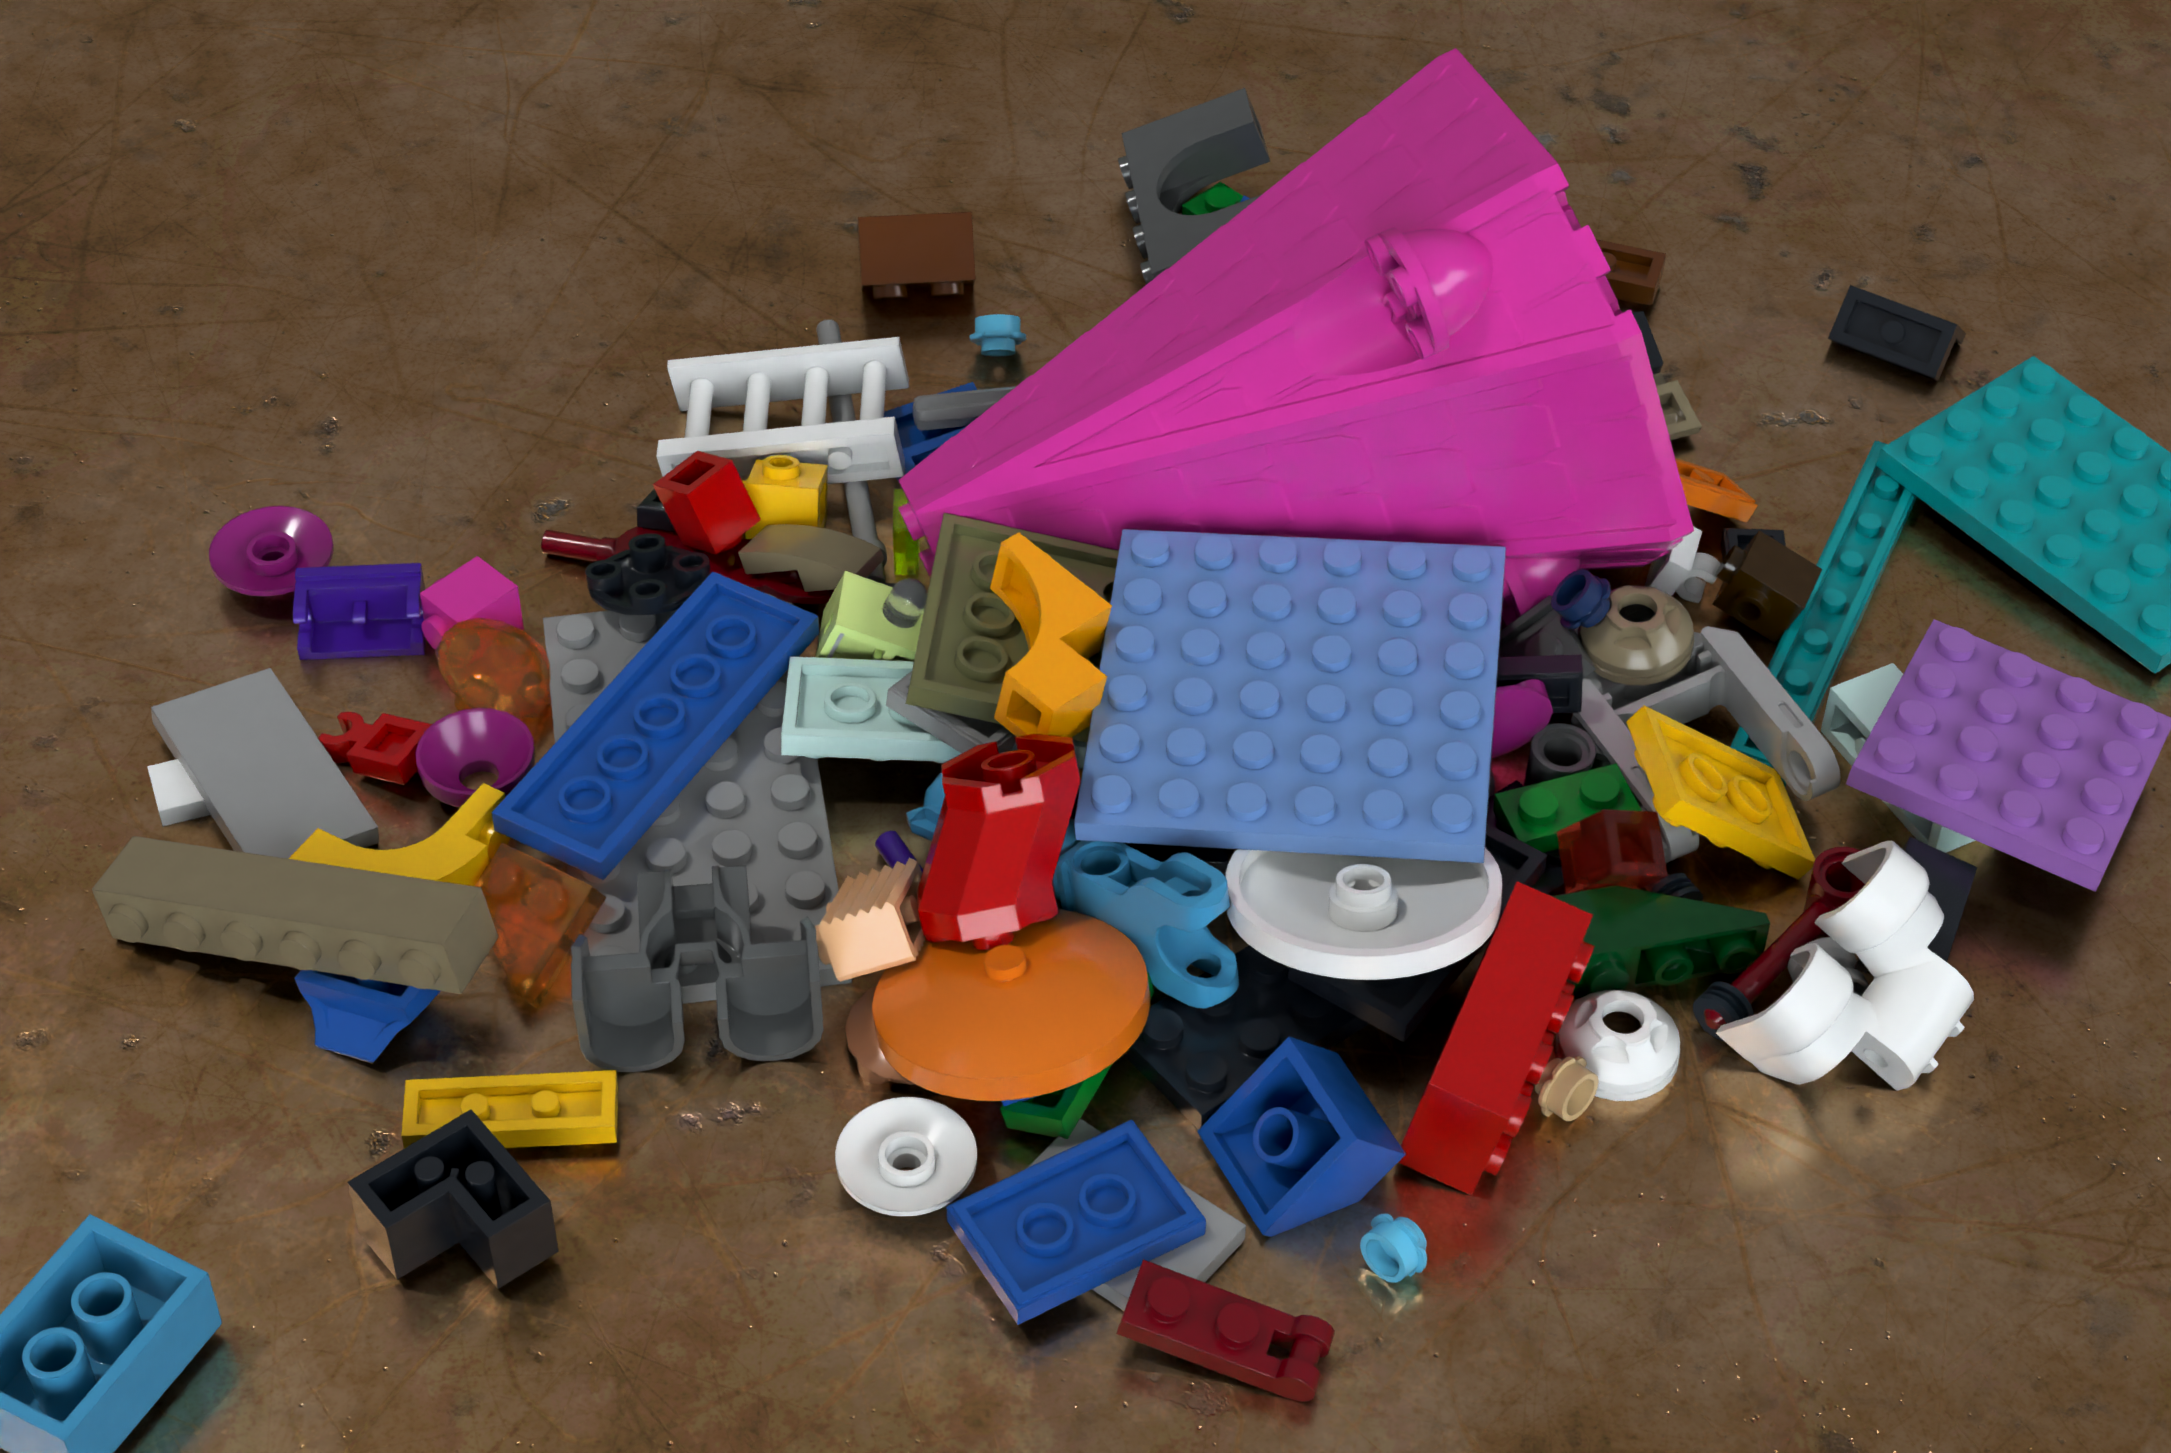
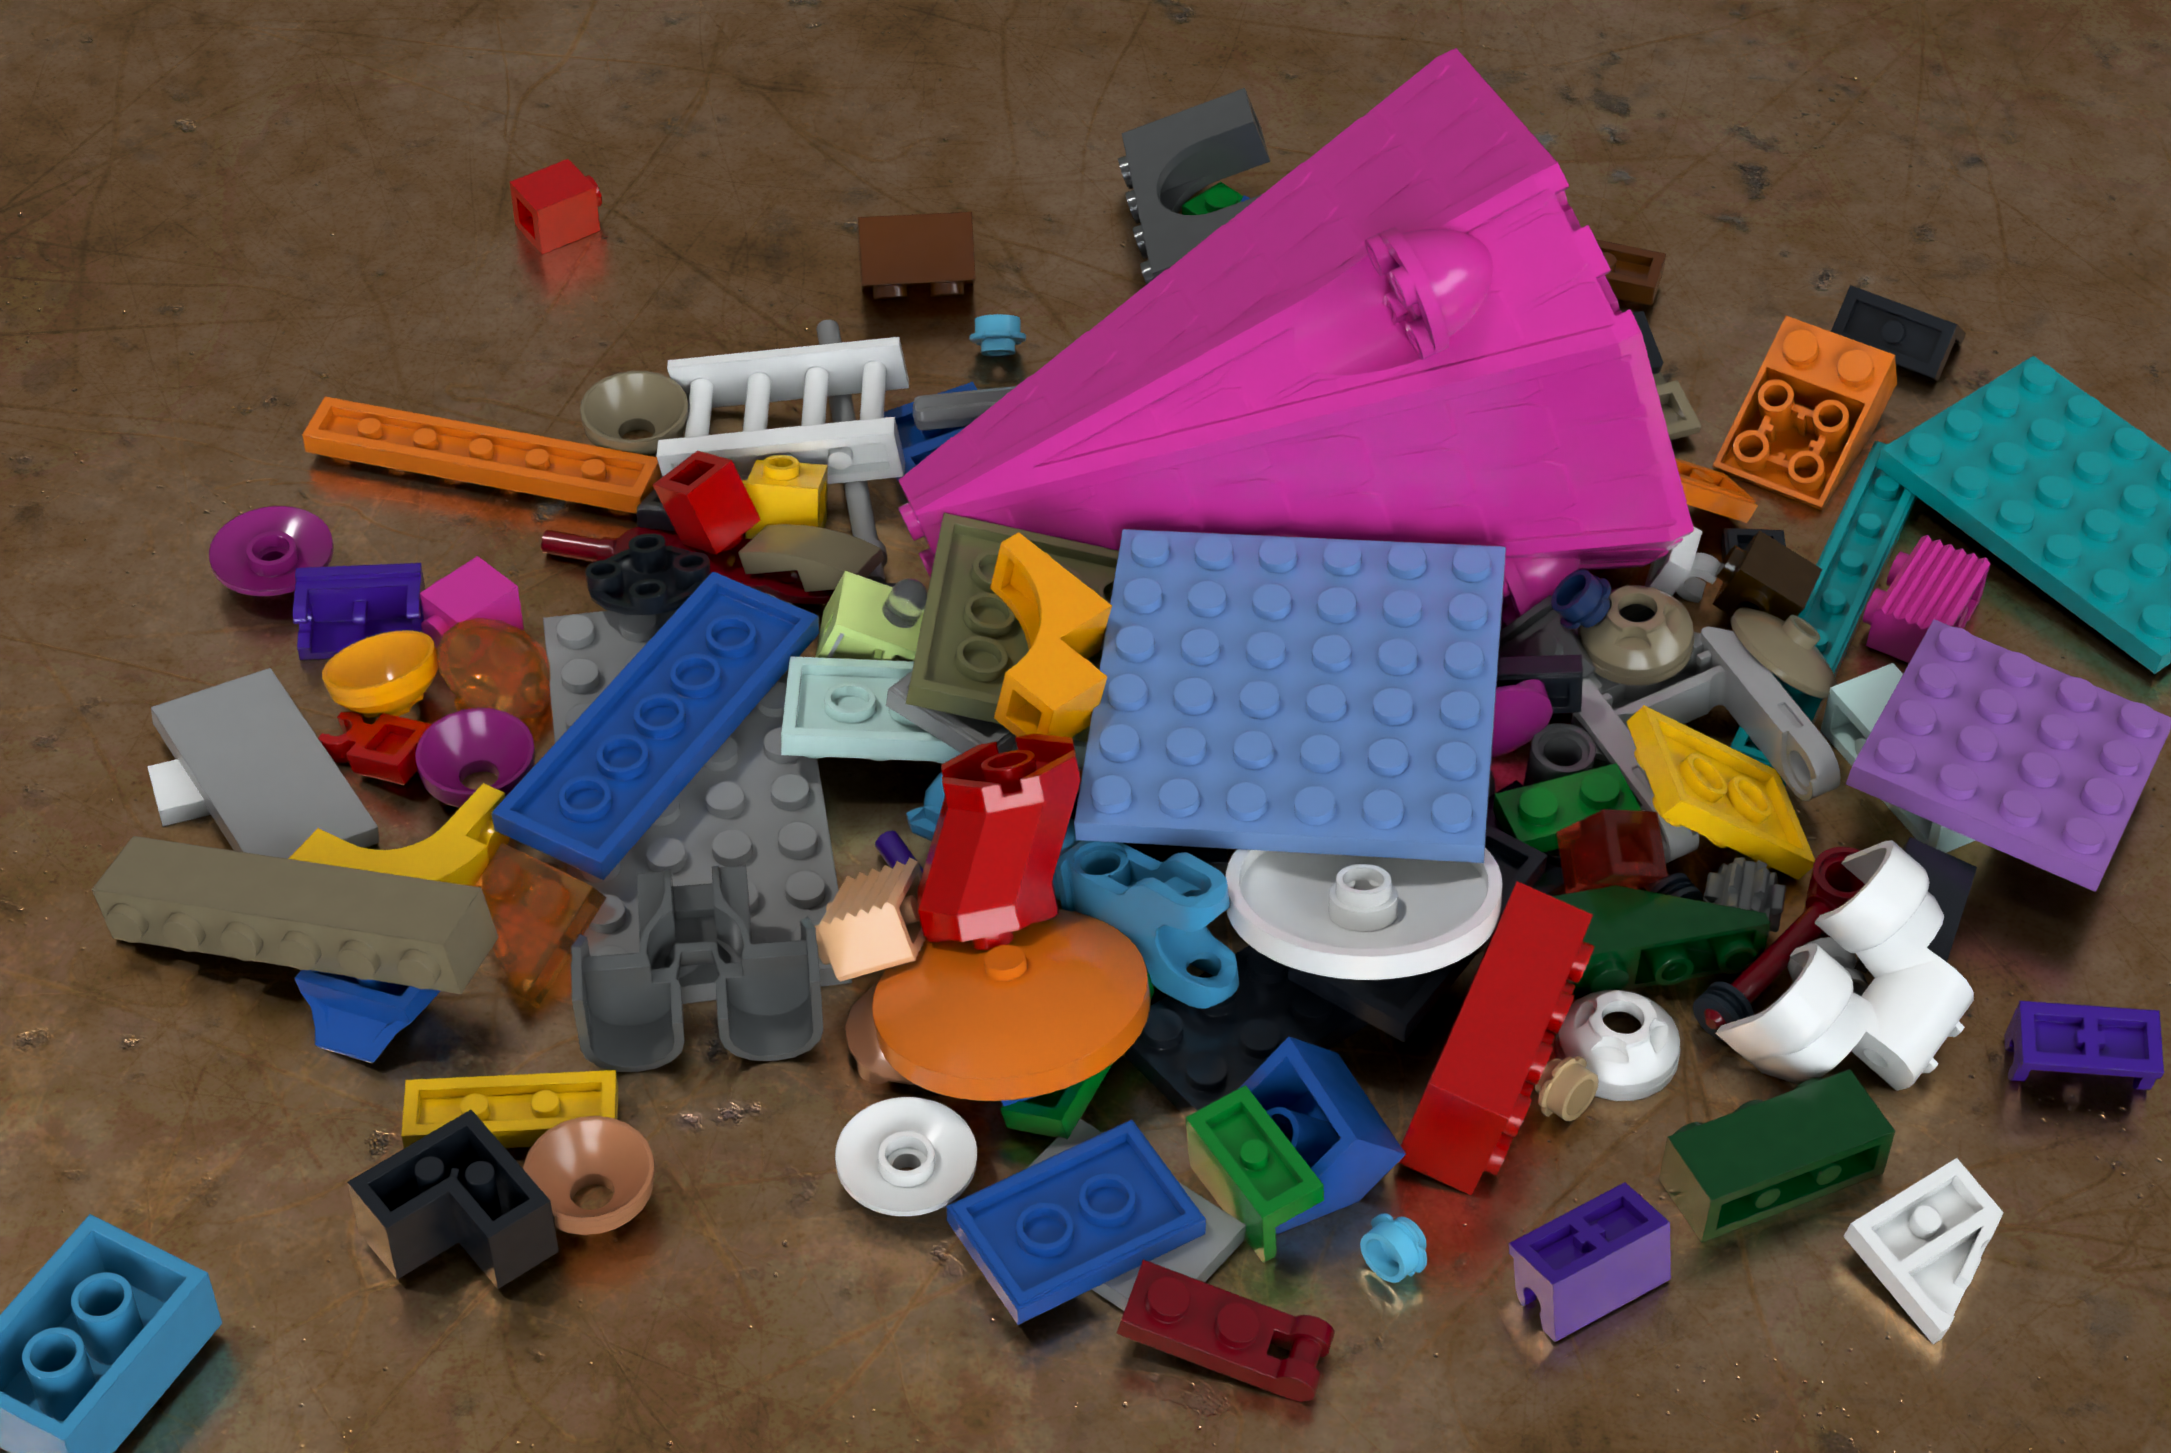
(382, 673): none -> light orange piece
(481, 454): none -> orange plate
(556, 206): none -> red brick
(592, 1153): none -> nougat piece
(634, 403): none -> dark tan piece
(904, 548): clear neon green tile -> none
(1250, 1167): none -> green panel
(1592, 1260): none -> dark purple hinge
(1747, 887): none -> dark grey gear
(1775, 1154): none -> dark green brick
(1785, 649): none -> dark tan dish
(1808, 413): none -> orange slope
(1924, 587): none -> dark pink brick
(1928, 1243): none -> white wing
(2086, 1041): none -> dark purple hinge

